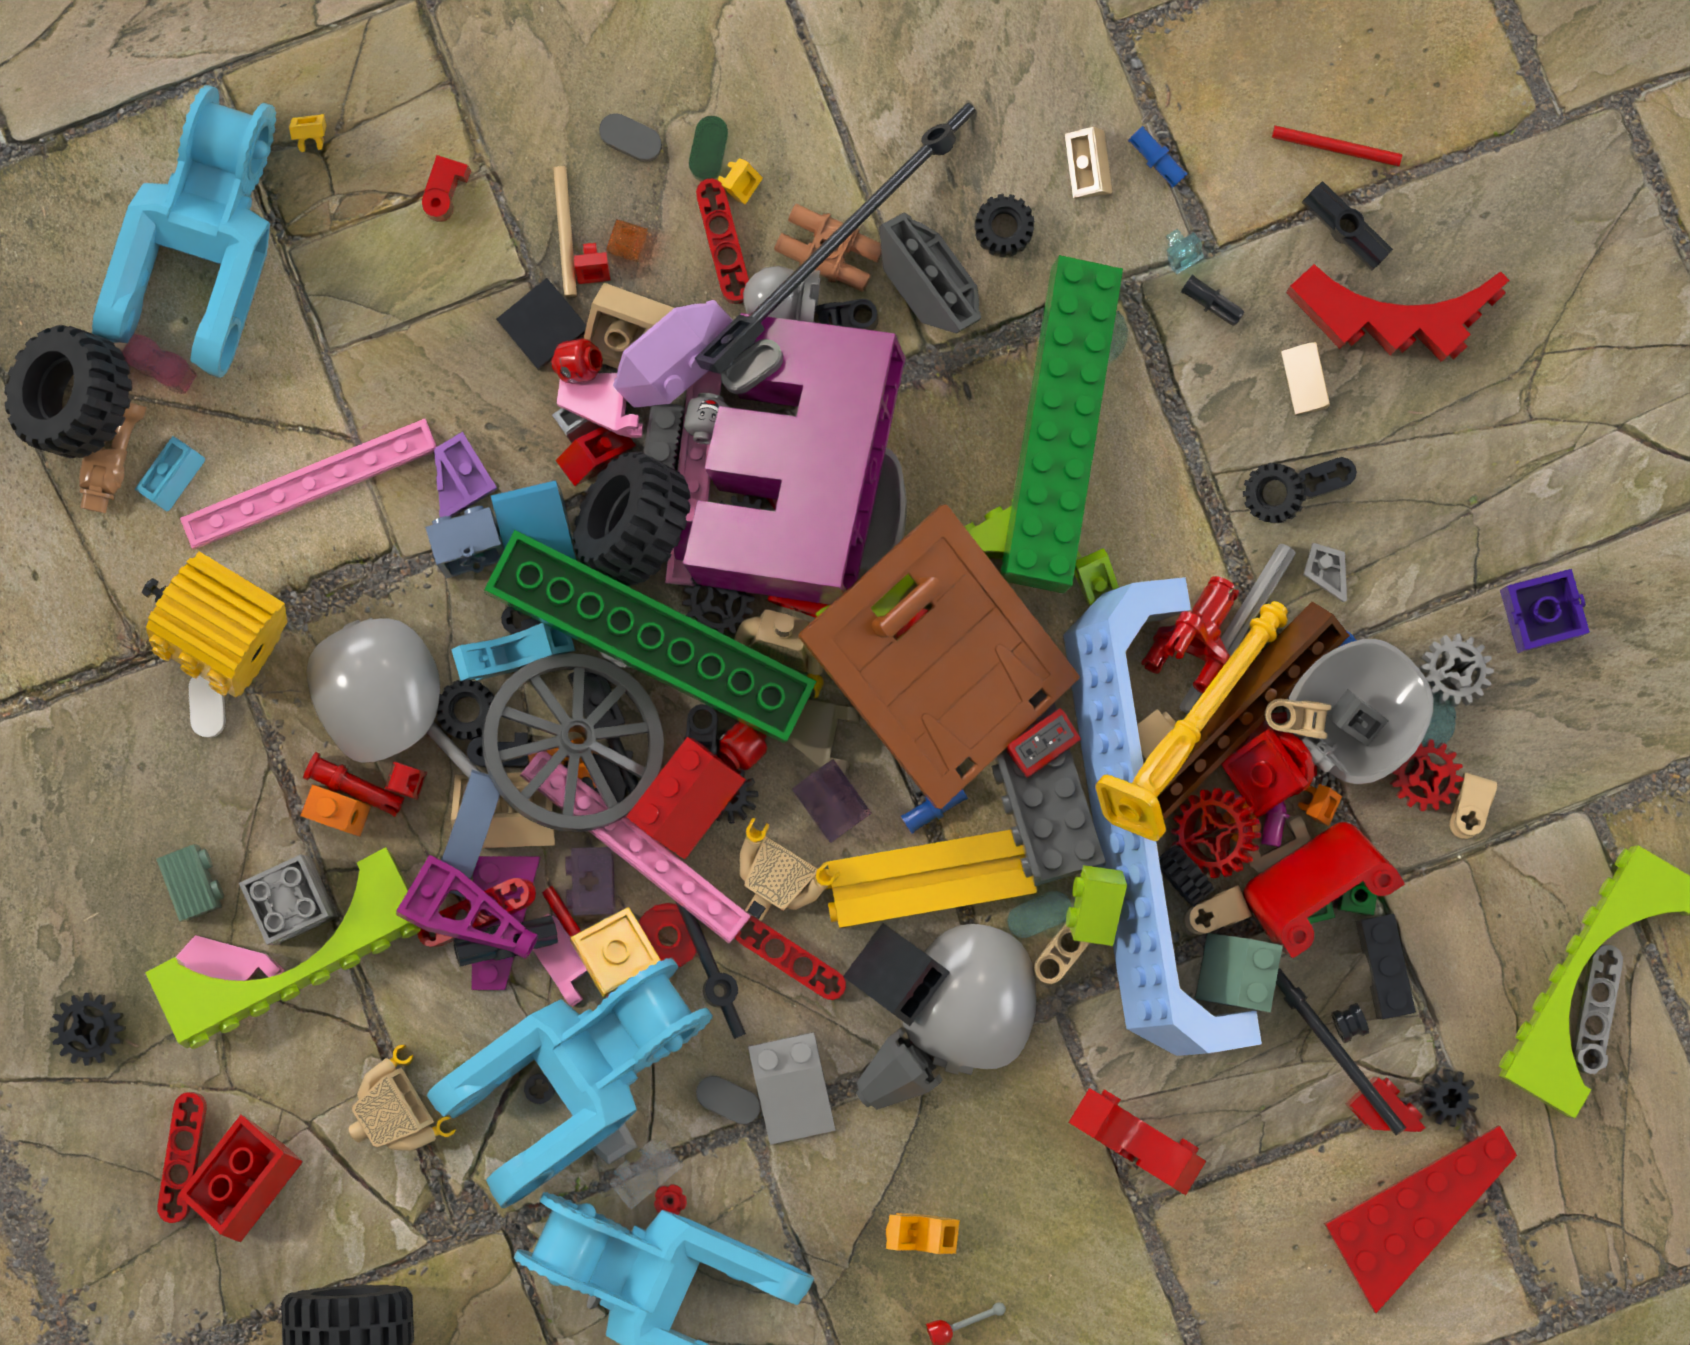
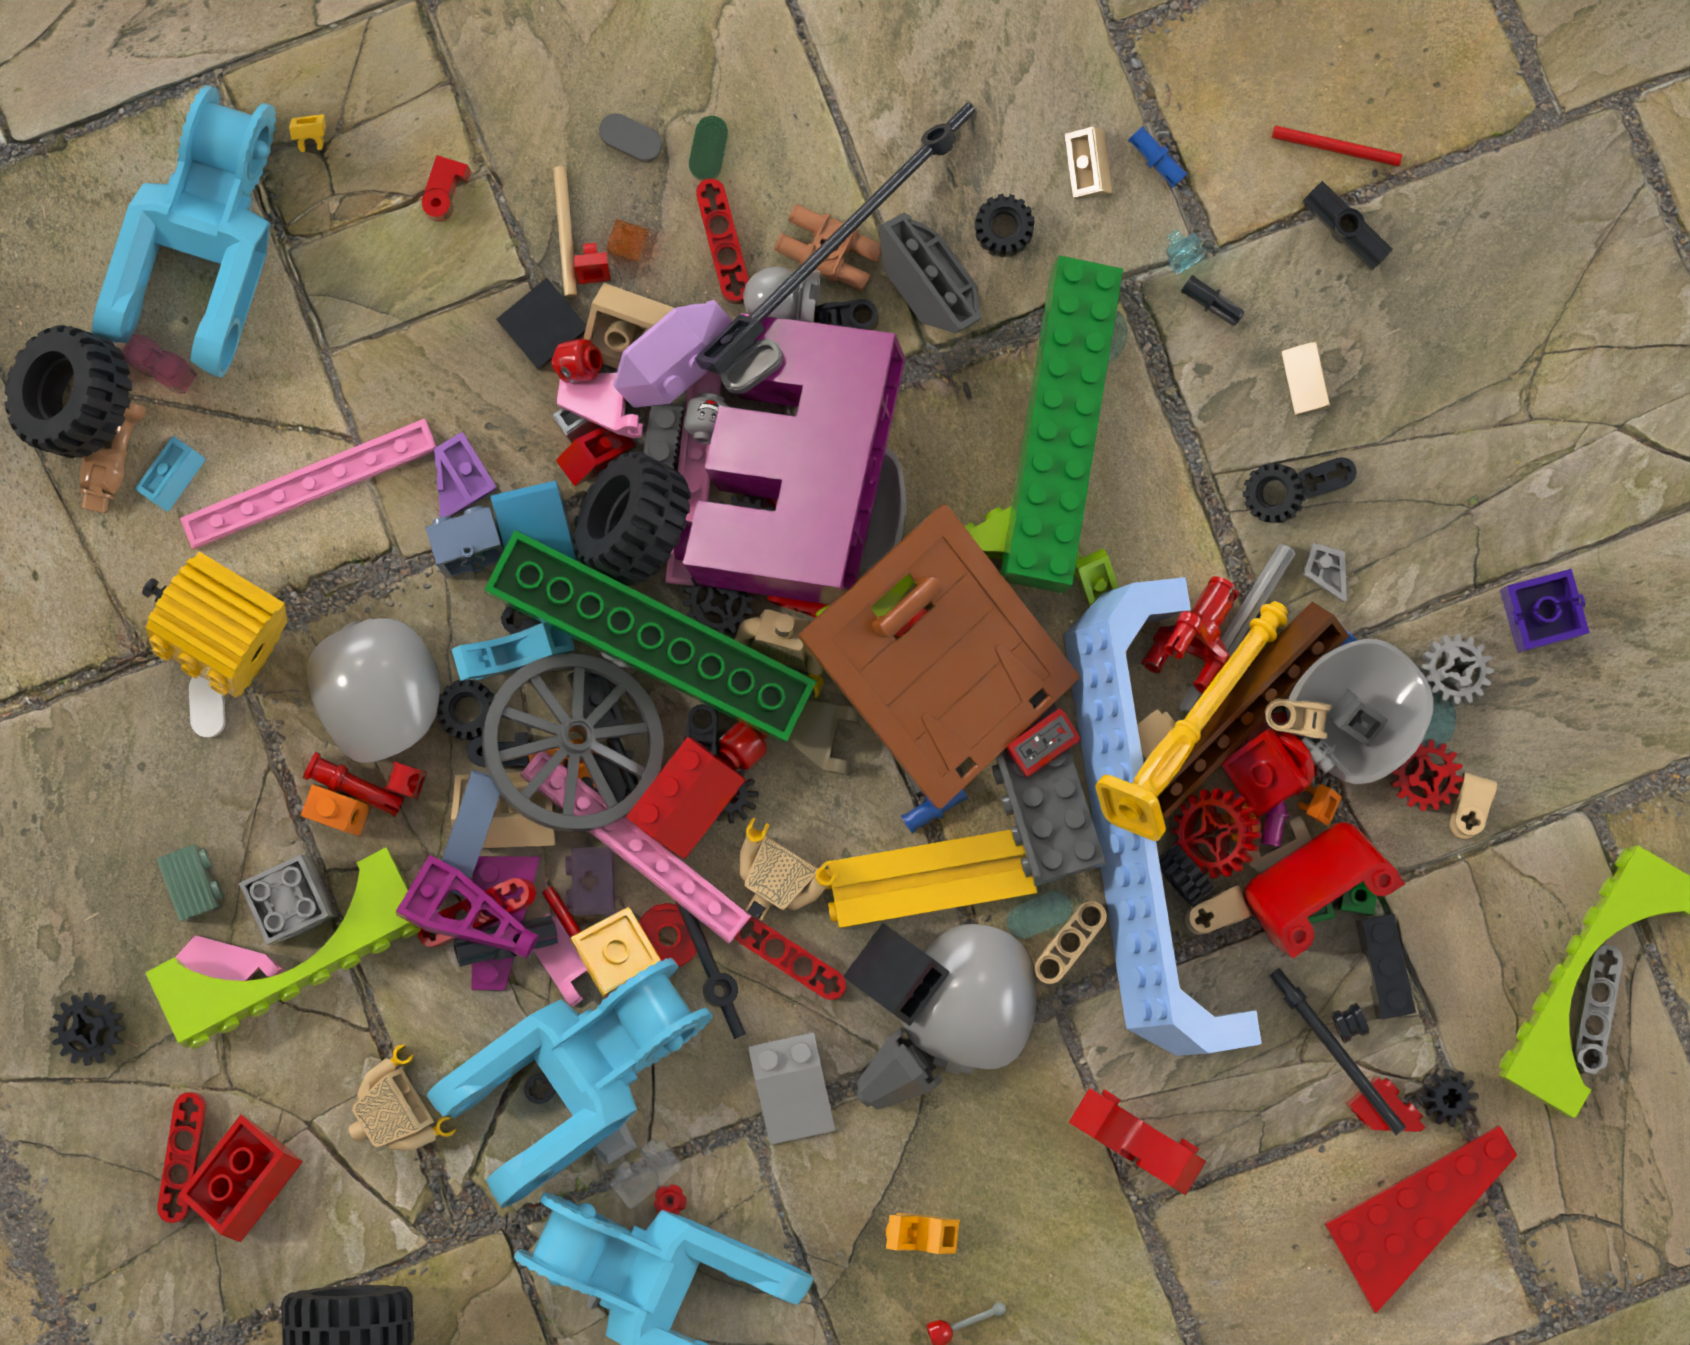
(451, 749): light grey bar -> none
(728, 1099): dark grey tile -> none
(741, 180): yellow tile -> none
(831, 801): brick -> none
(1096, 905): lime brick -> none
(1239, 972): sand green slope -> none
(1437, 325): red arch -> none

